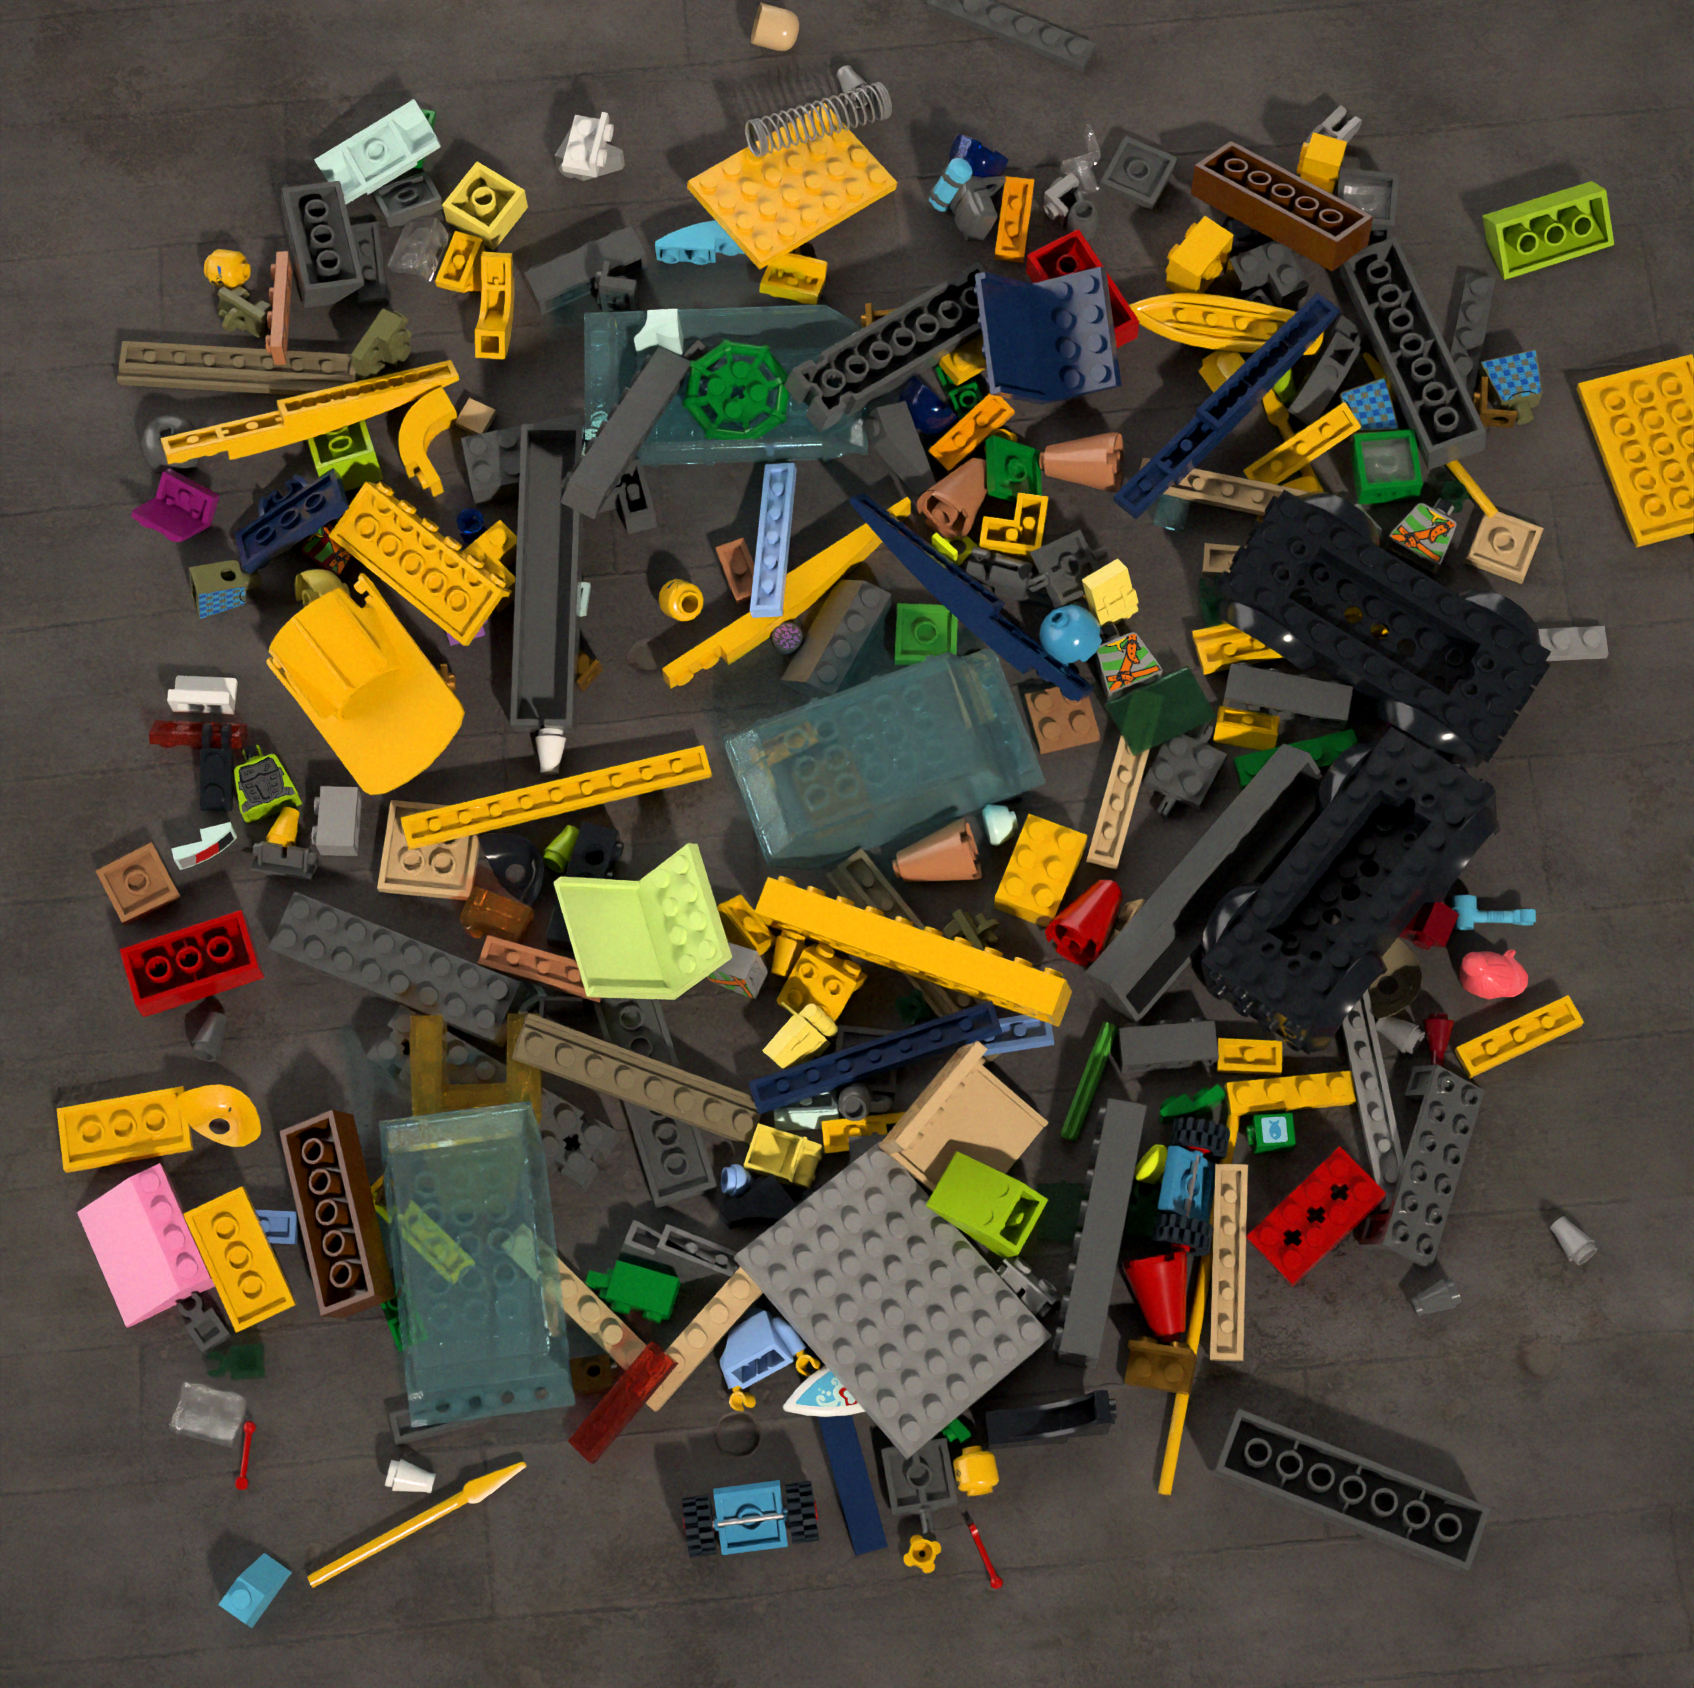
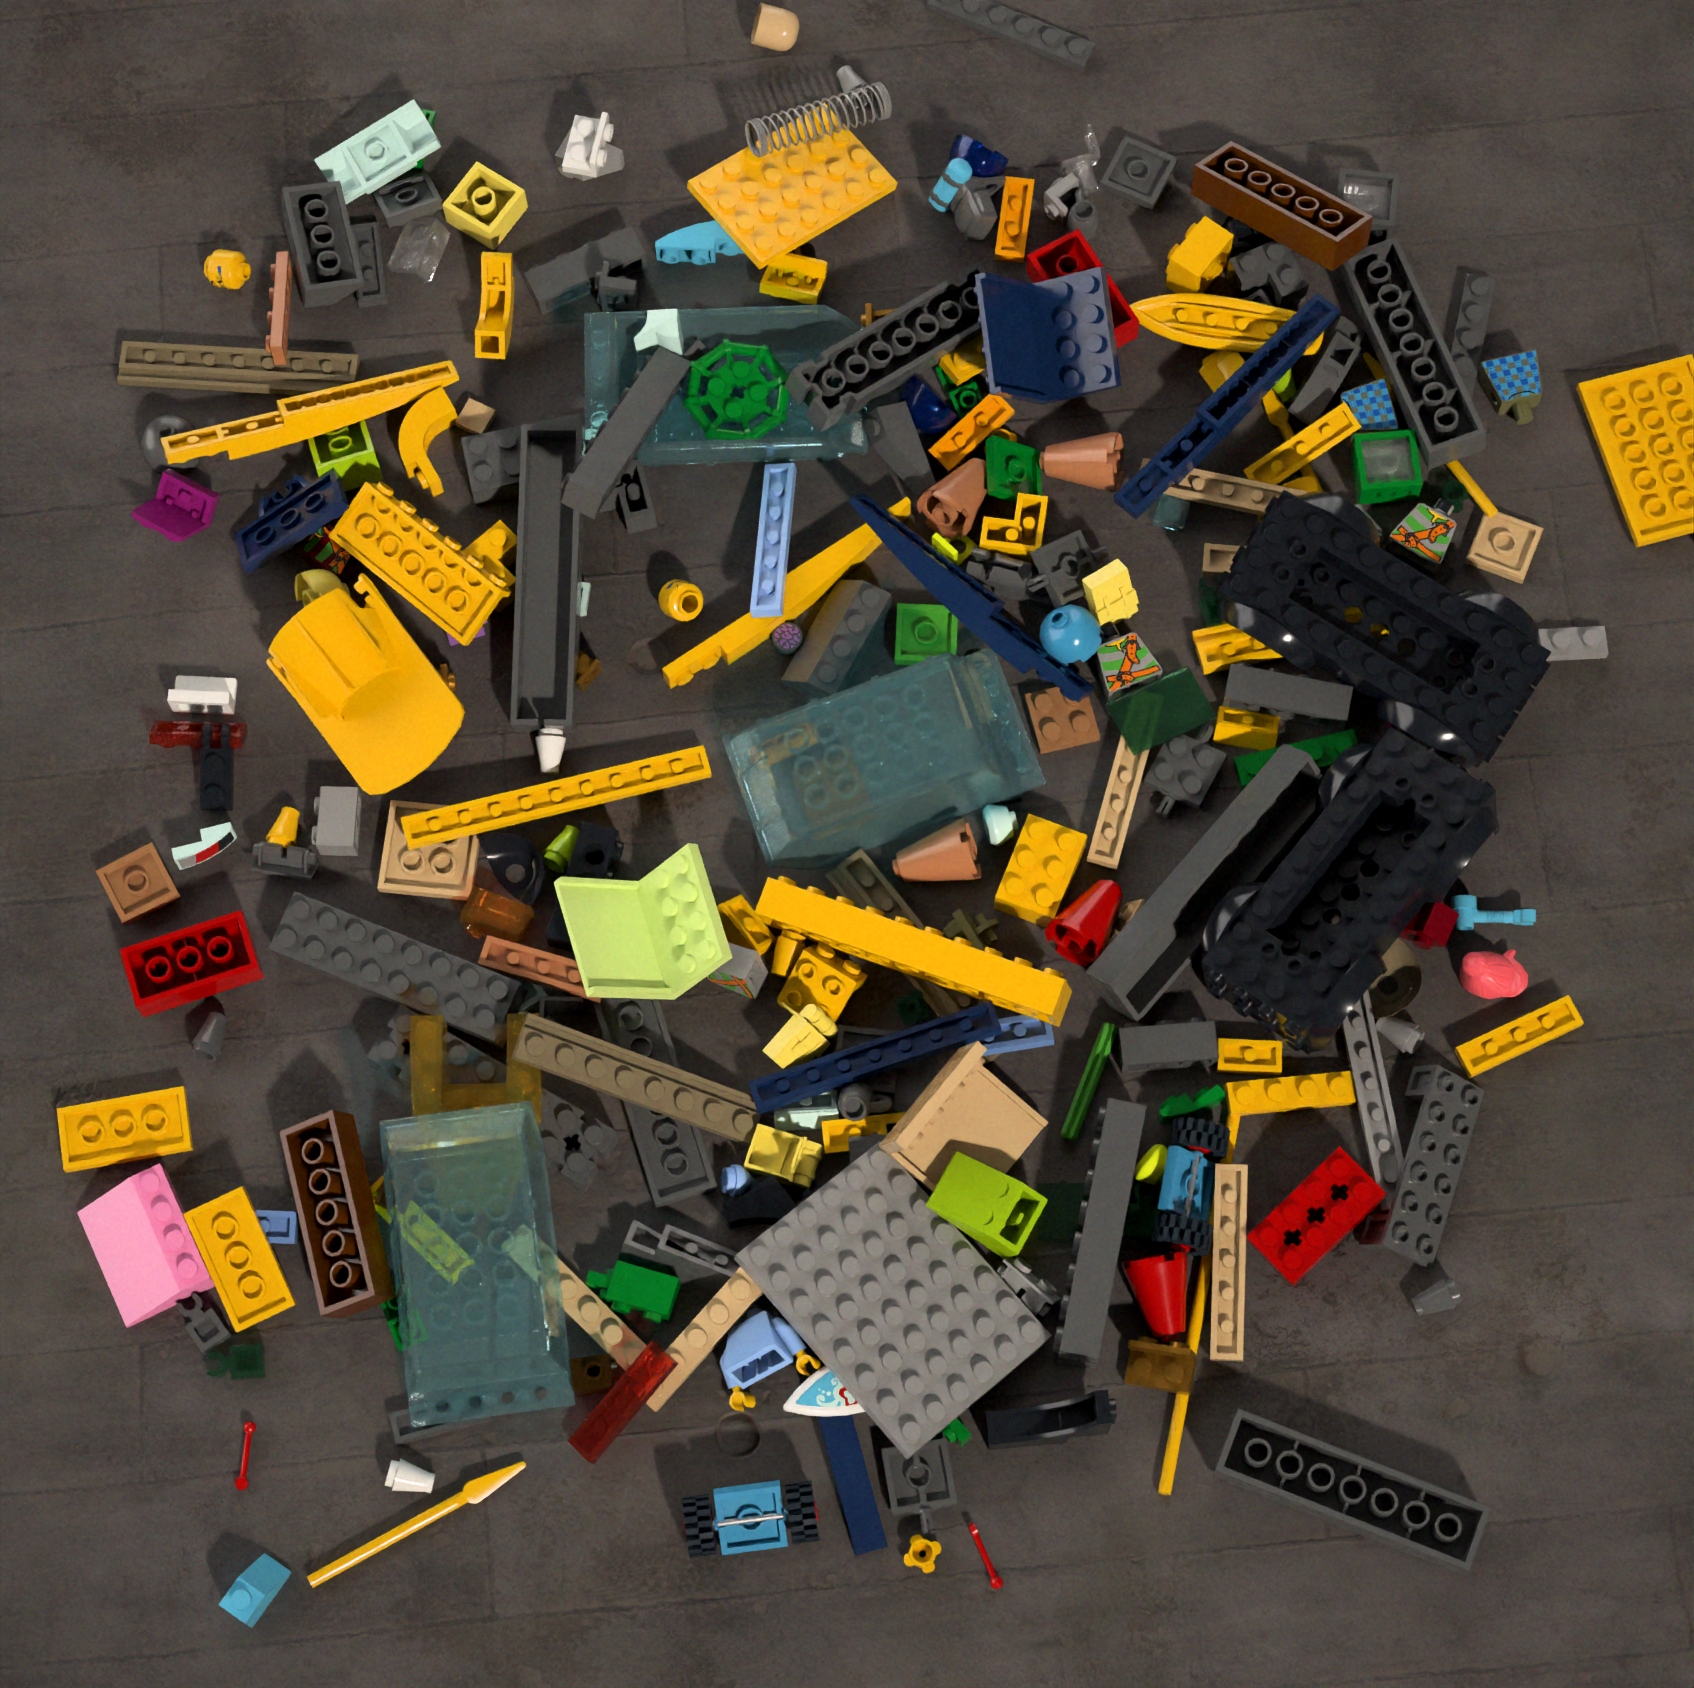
(209, 1414): clear bracket -> none
(211, 1102): yellow piece -> none
(220, 587): olive torso -> none
(241, 314): olive hips -> none
(263, 785): torso -> none
(382, 344): olive plate -> none
(462, 264): yellow slope -> none
(470, 526): clear blue bush -> none
(737, 568): nougat plate -> none
(975, 1471): yellow head -> none
(1271, 1133): green brick -> none
(1321, 161): yellow brick -> none
(1332, 123): light grey piece -> none
(1438, 1033): dark red cone -> none
(1480, 402): pearl gold bracket -> none
(1549, 229): lime slope -> none
(1574, 1242): light grey cone -> none

